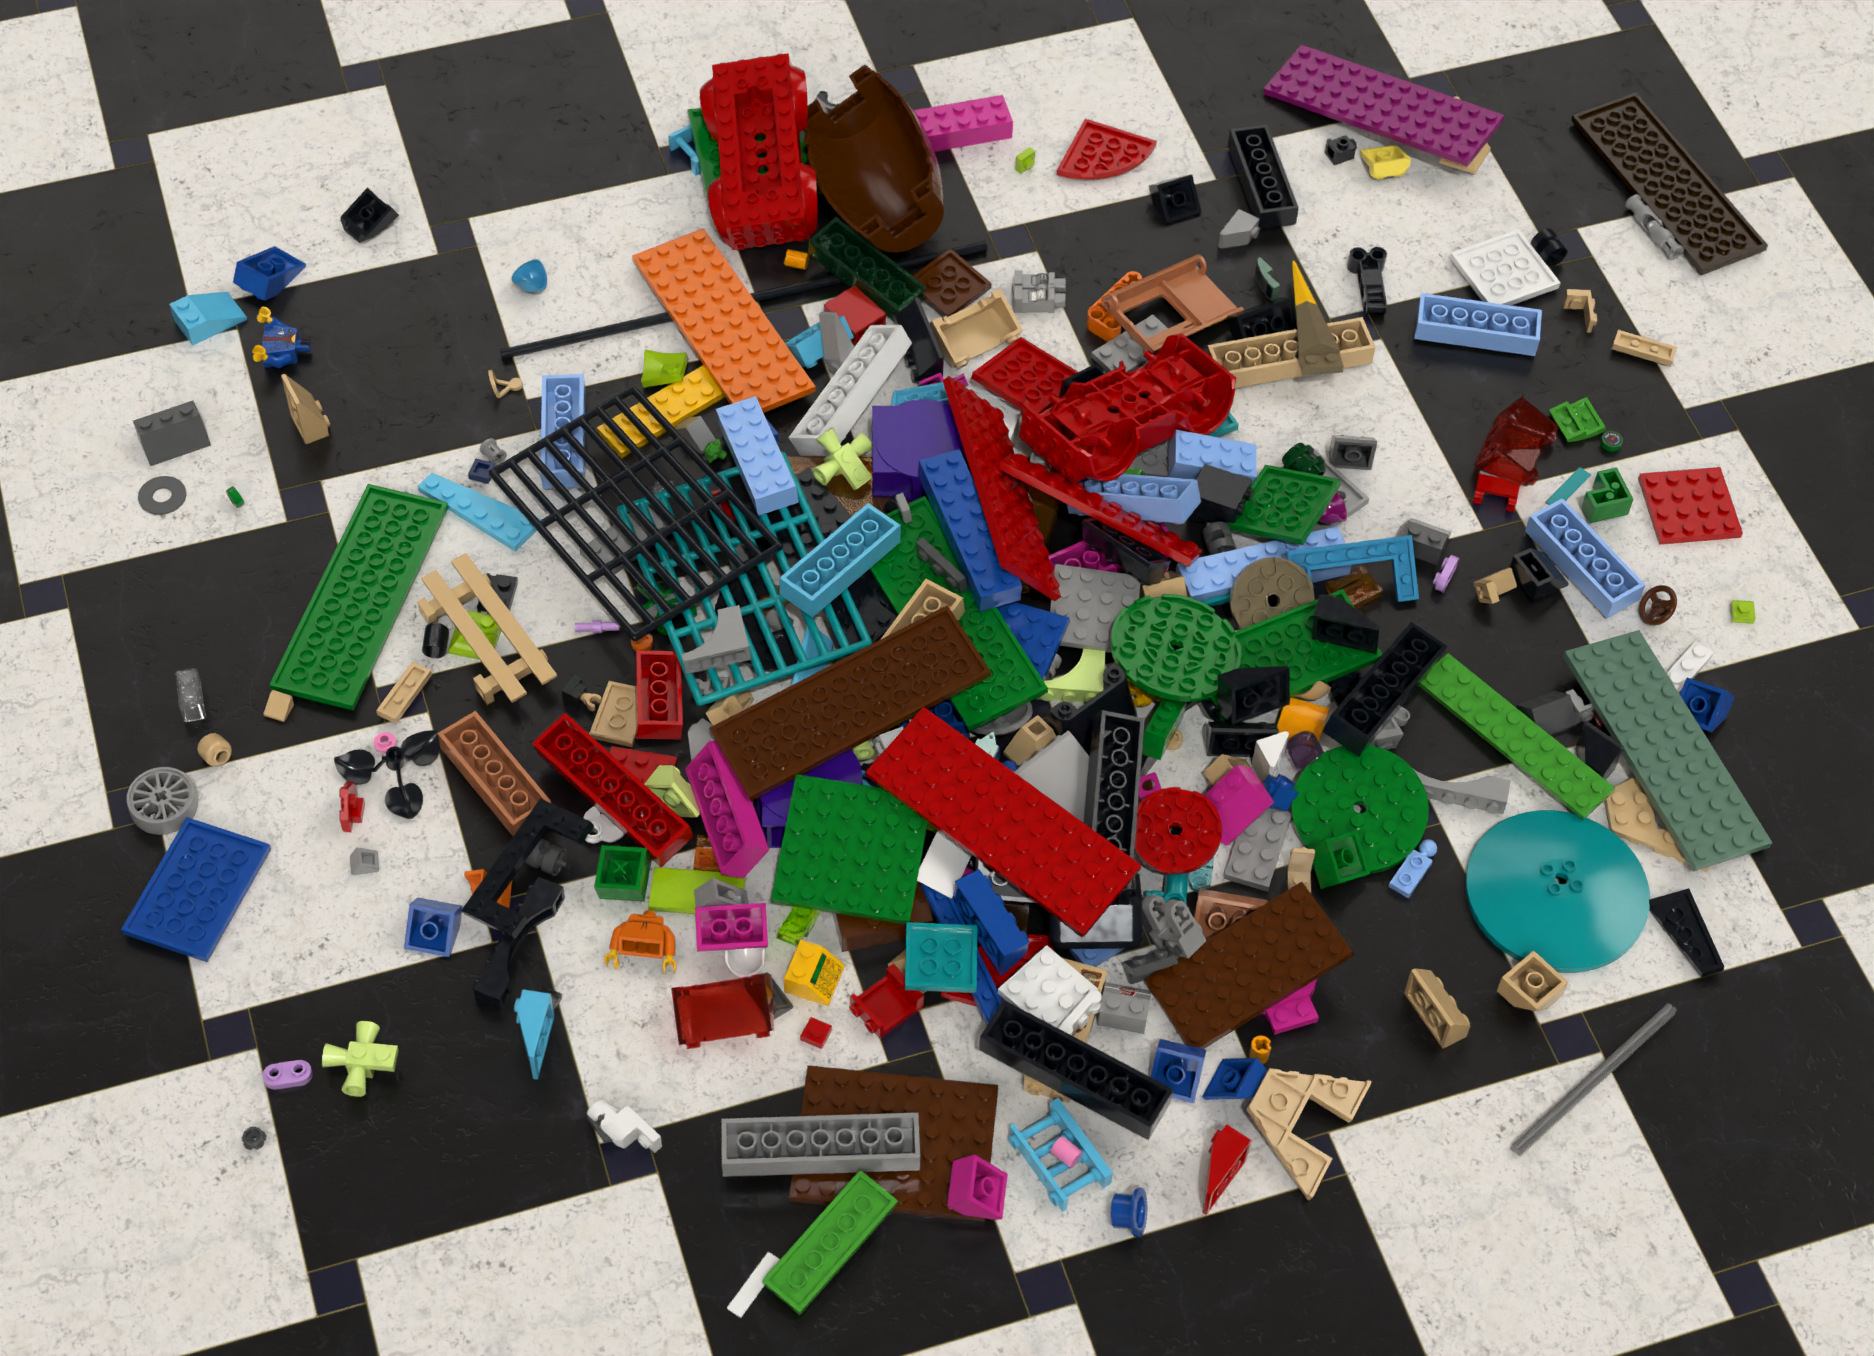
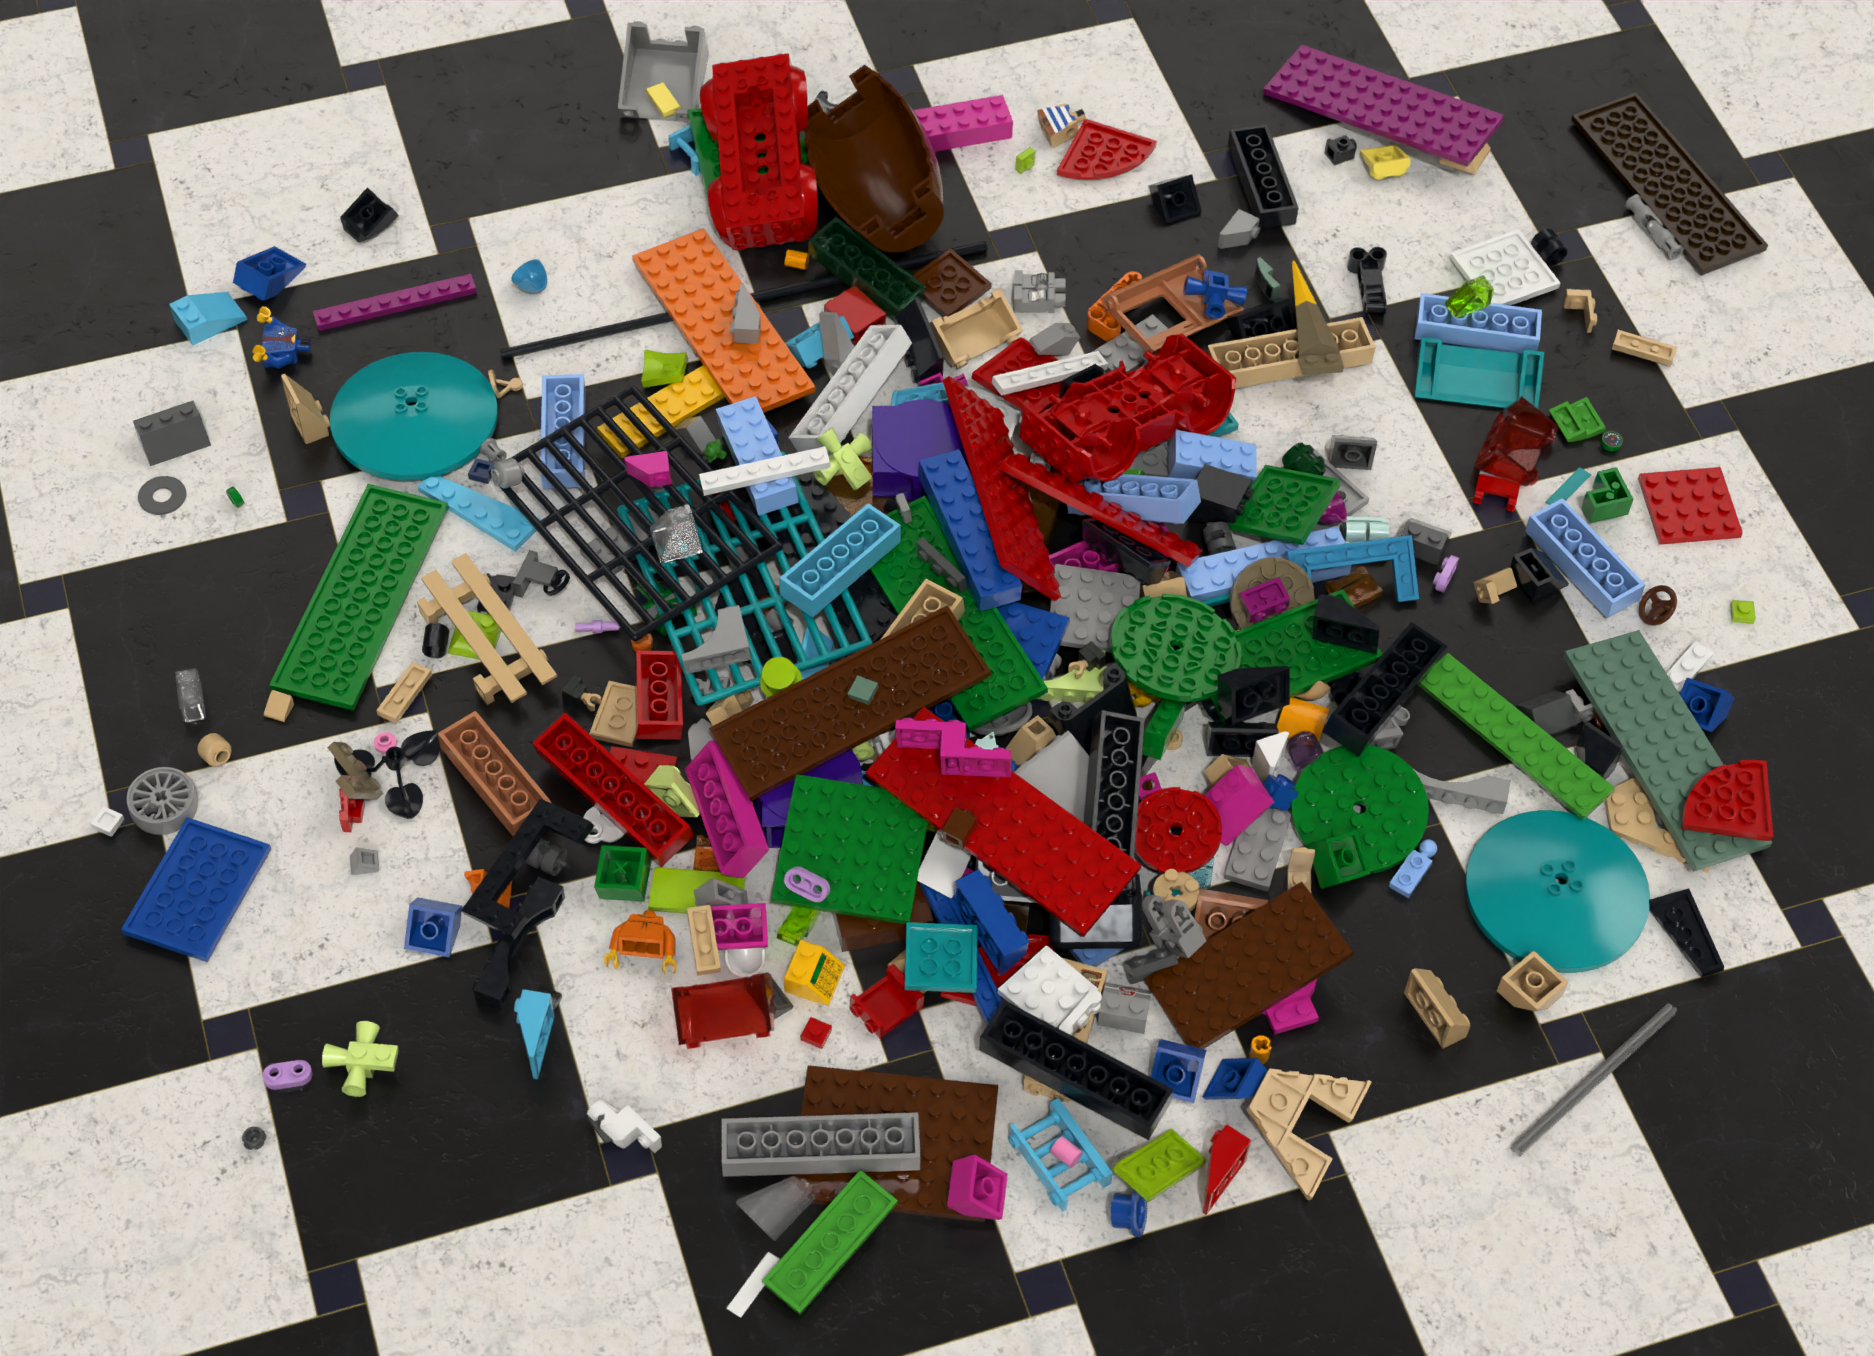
(107, 821): none -> white plate
(357, 782): none -> dark tan plate
(394, 302): none -> magenta plate
(418, 441): none -> teal dish
(507, 473): none -> light grey head
(540, 573): none -> dark grey piece
(650, 468): none -> dark pink slope
(651, 62): none -> light grey windscreen
(663, 99): none -> light yellow tile
(676, 534): none -> clear slope
(704, 940): none -> tan plate
(747, 318): none -> light grey slope
(764, 470): none -> white plate
(777, 1205): none -> clear slope
(778, 675): none -> lime piece
(807, 885): none -> lavender plate
(863, 690): none -> sand green tile
(952, 741): none -> dark pink bracket
(959, 827): none -> reddish brown brick
(1046, 373): none -> white plate
(1055, 340): none -> light grey slope
(1060, 123): none -> torso
(1088, 658): none -> pearl dark grey piece
(1159, 1165): none -> lime tile
(1177, 880): none -> tan plate
(1215, 290): none -> blue brick
(1265, 600): none -> magenta bracket
(1364, 529): none -> light aqua plate
(1470, 297): none -> clear neon green slope
(1477, 375): none -> teal slope
(1731, 802): none -> red plate

